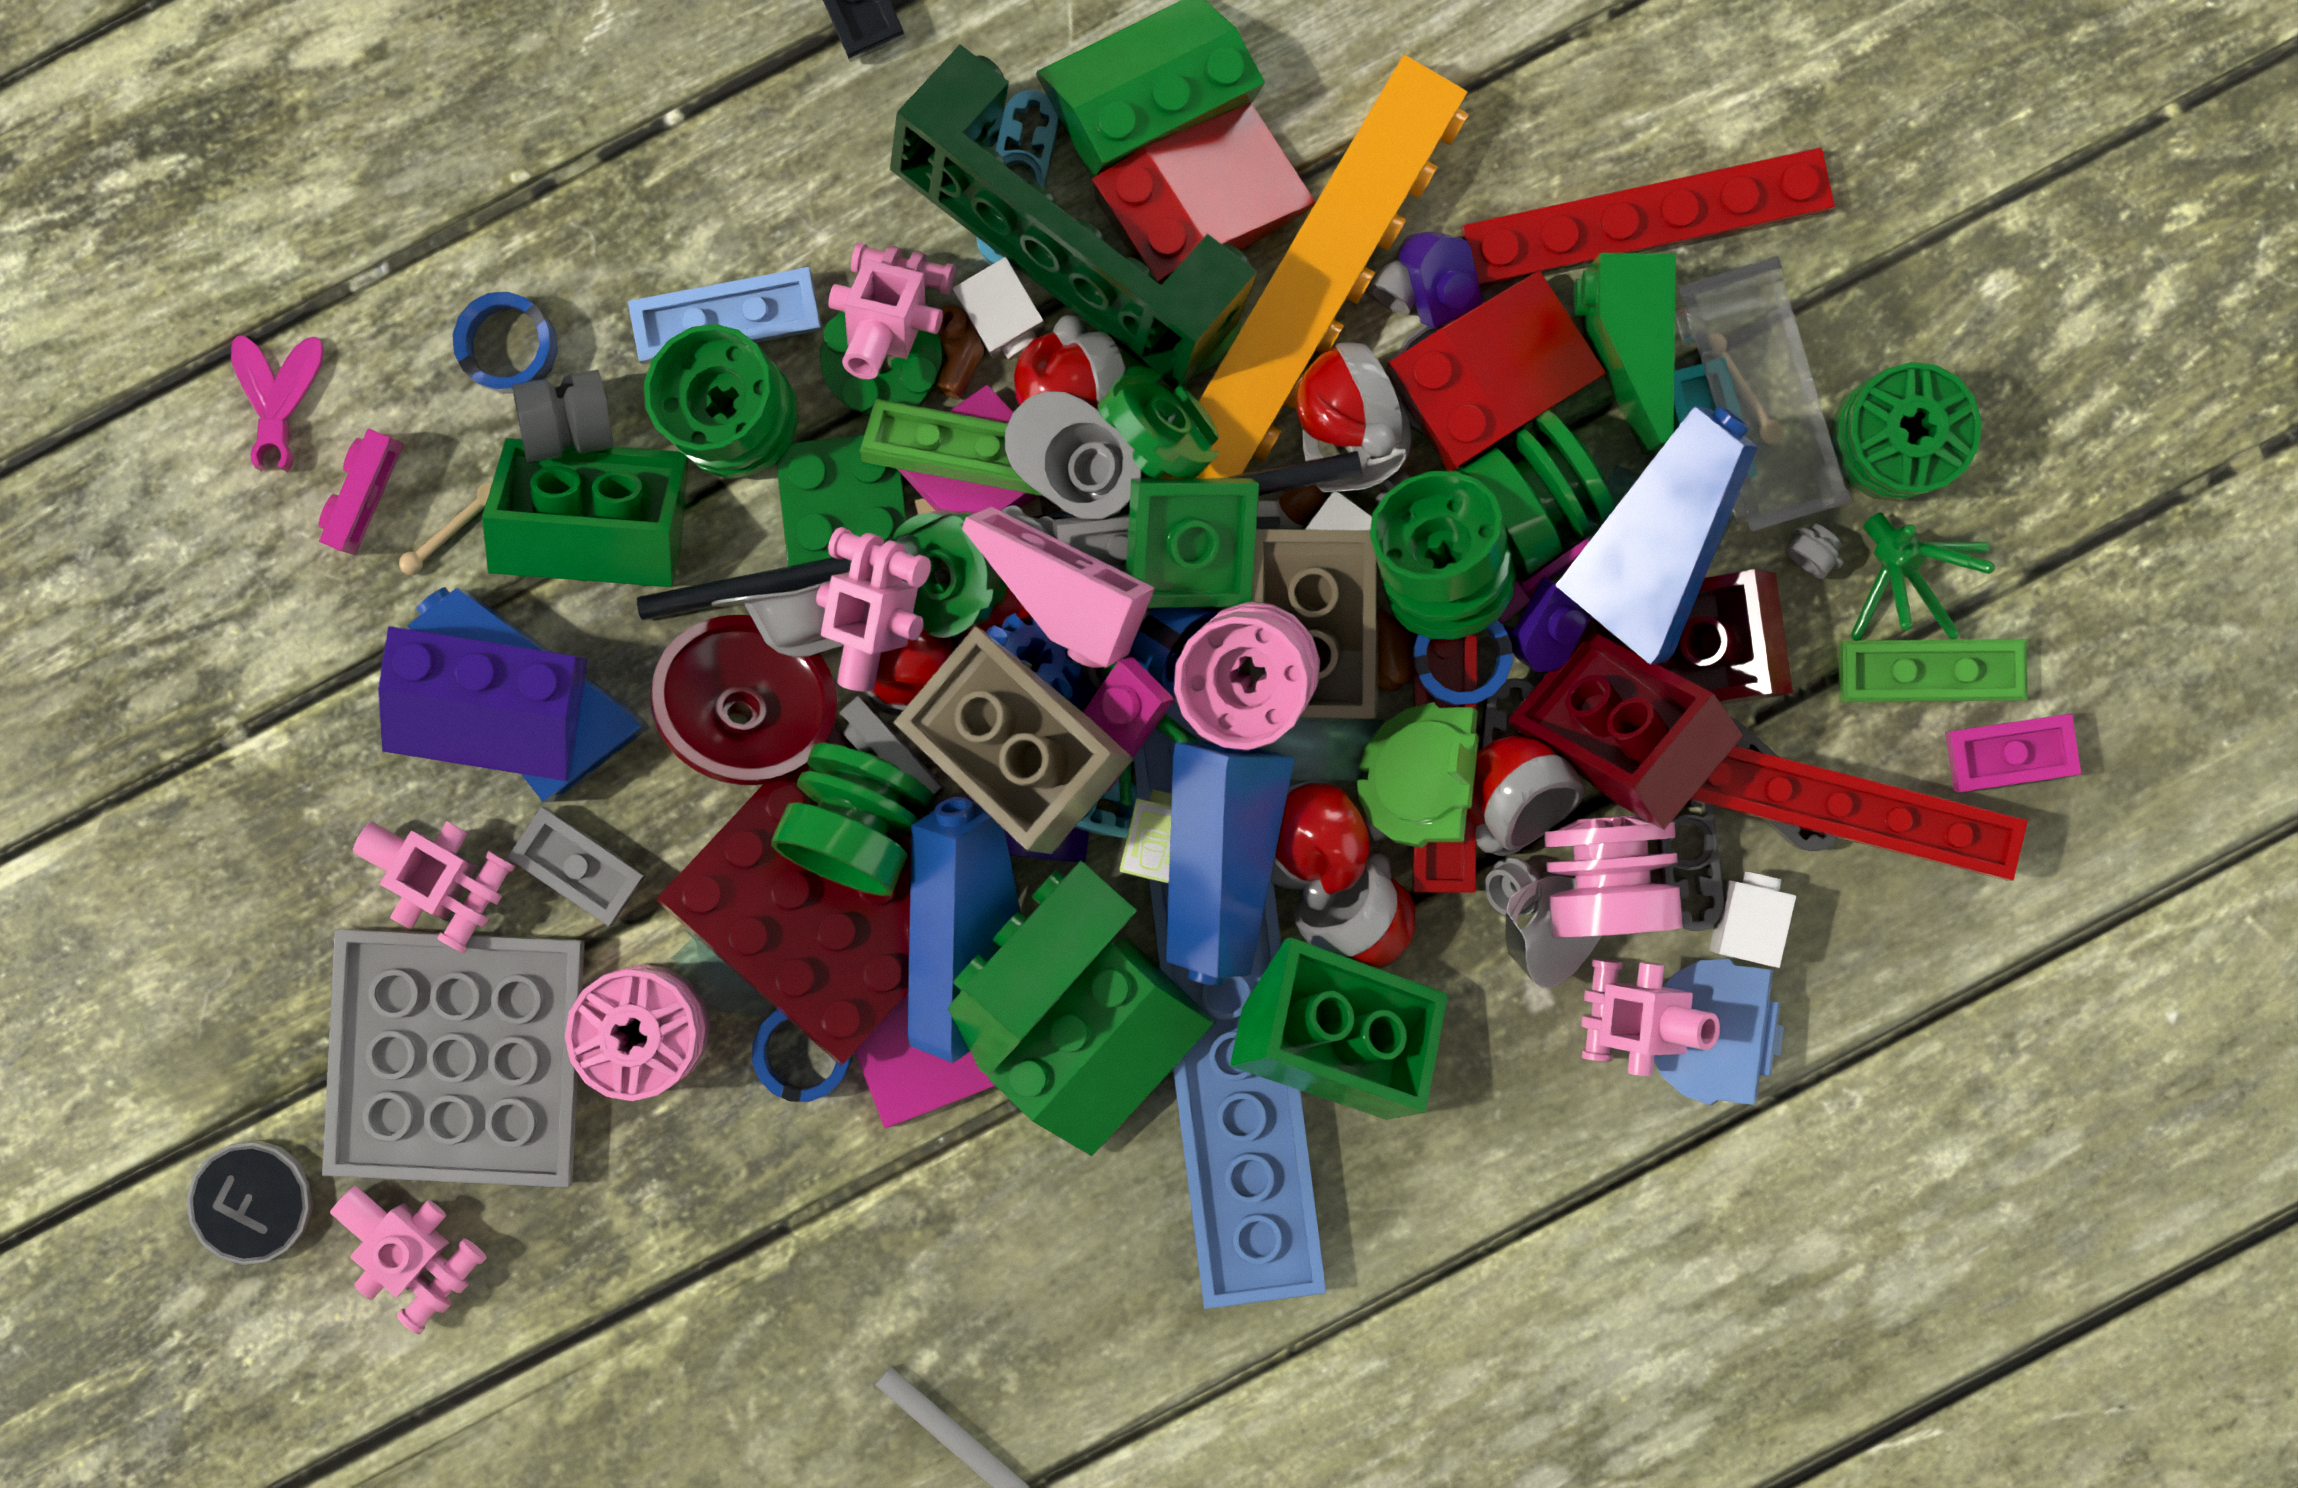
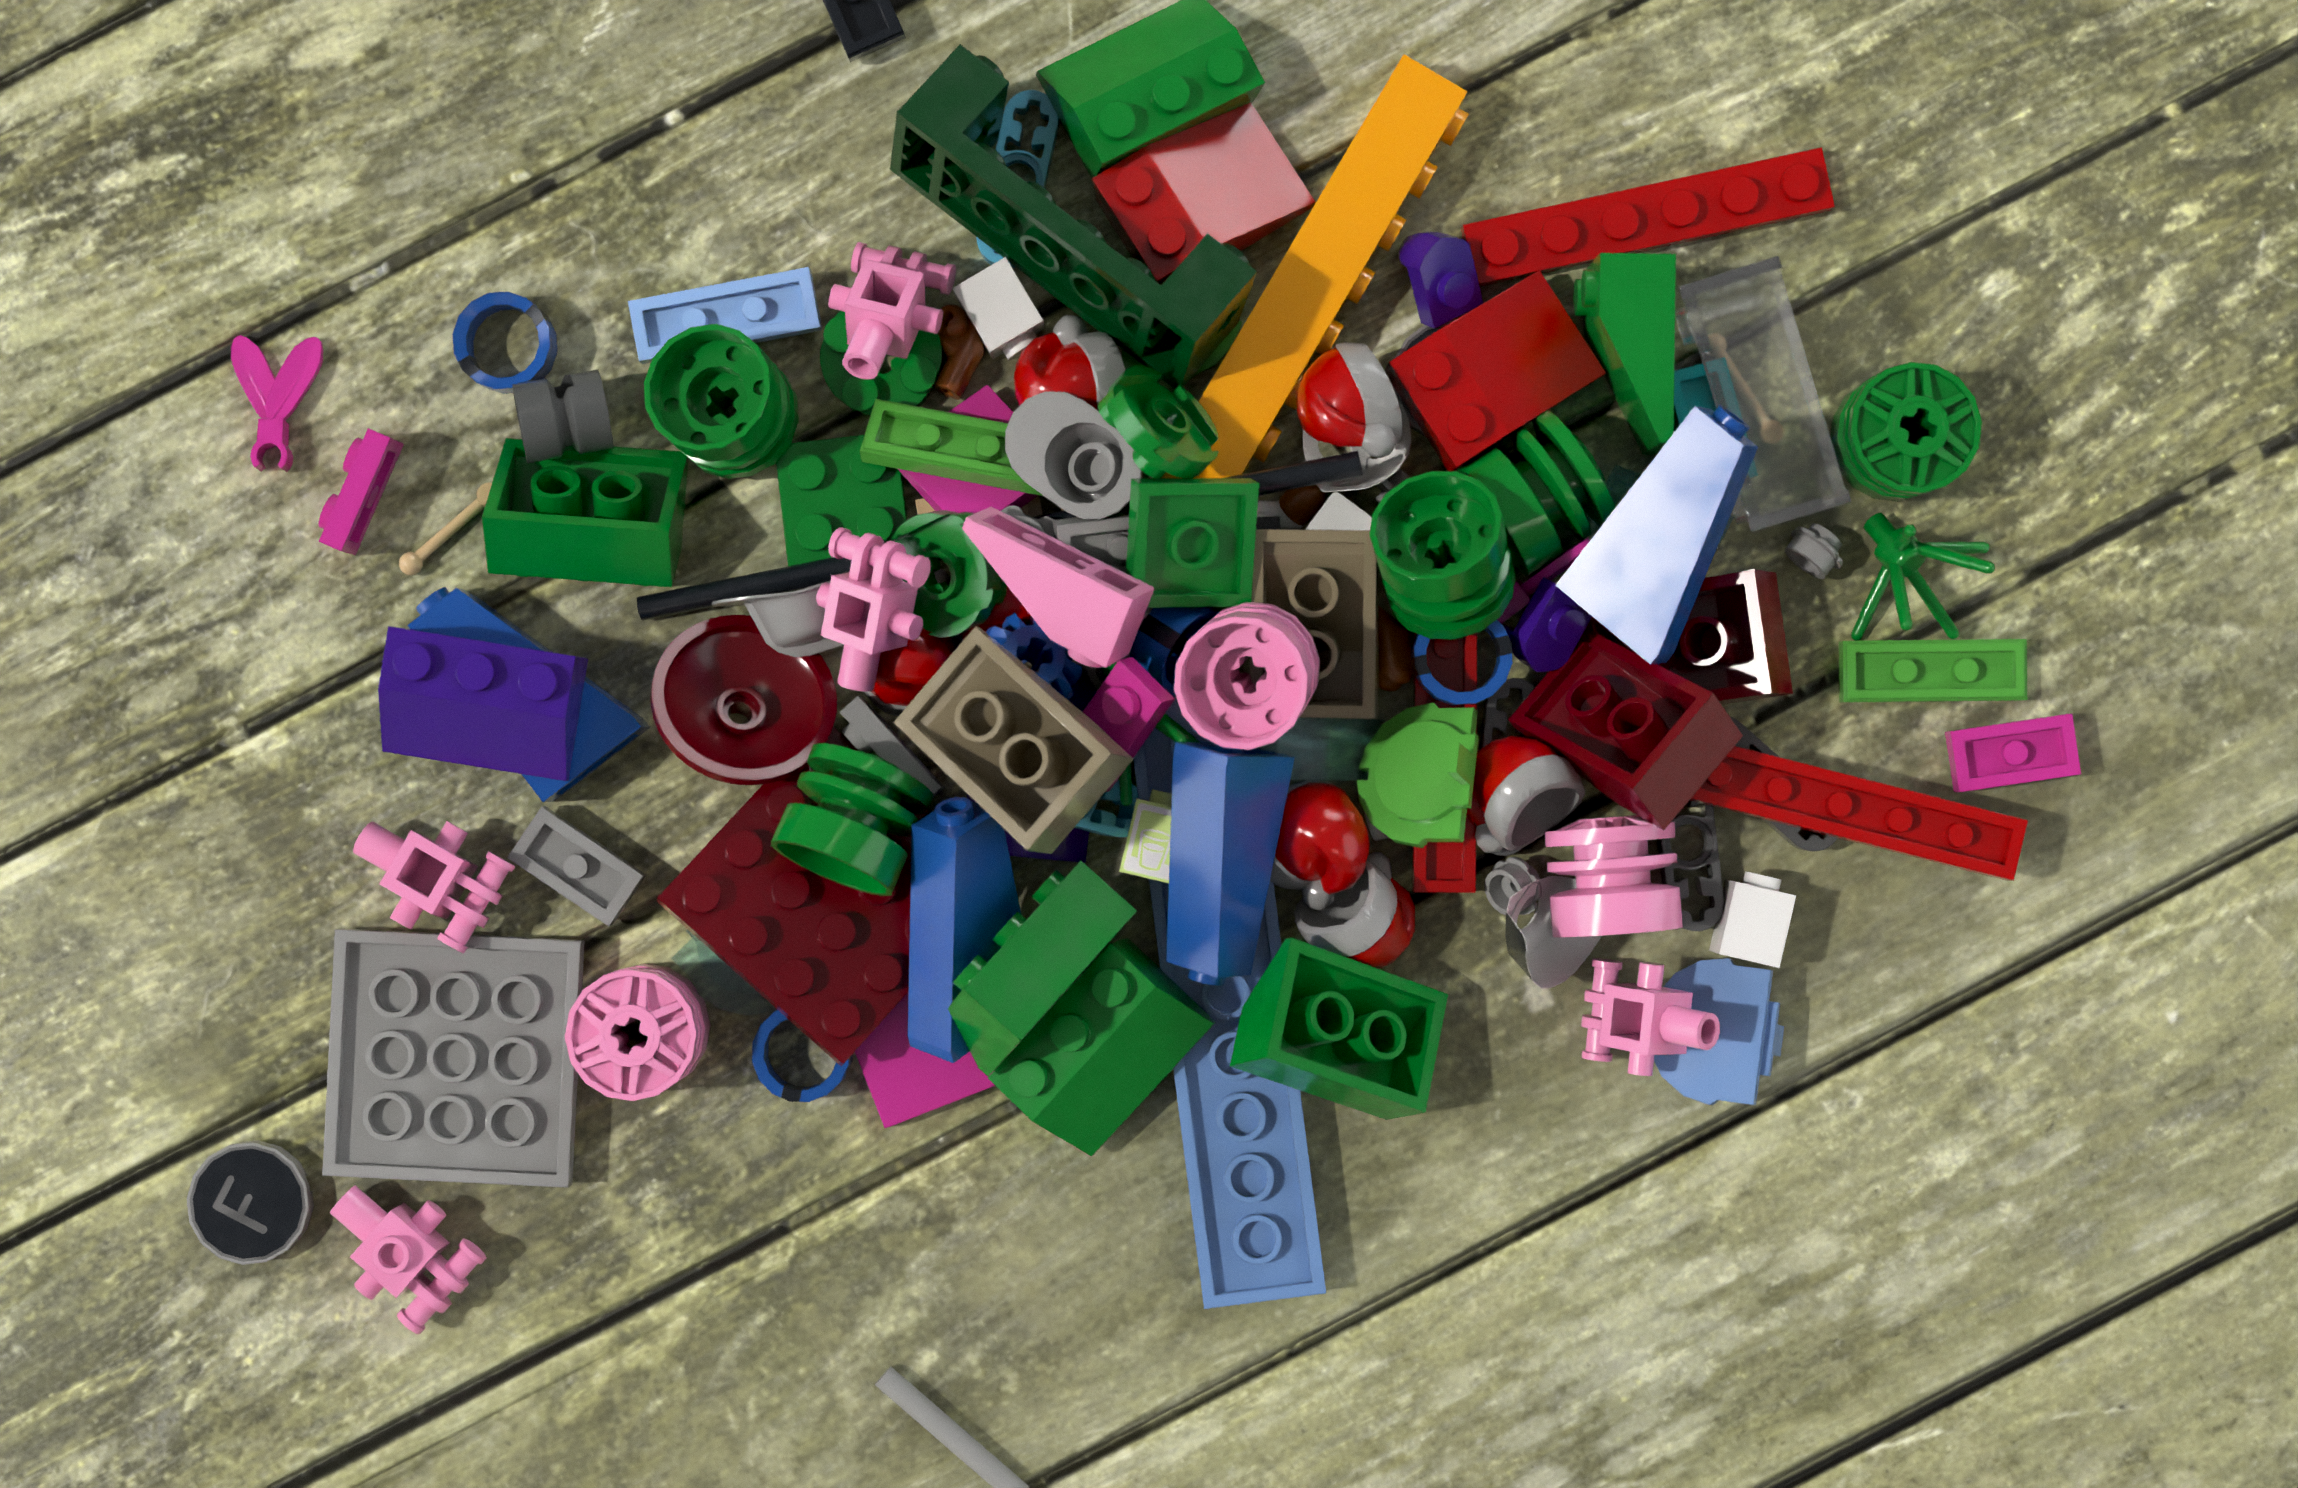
(1393, 288): light grey hinge -> none

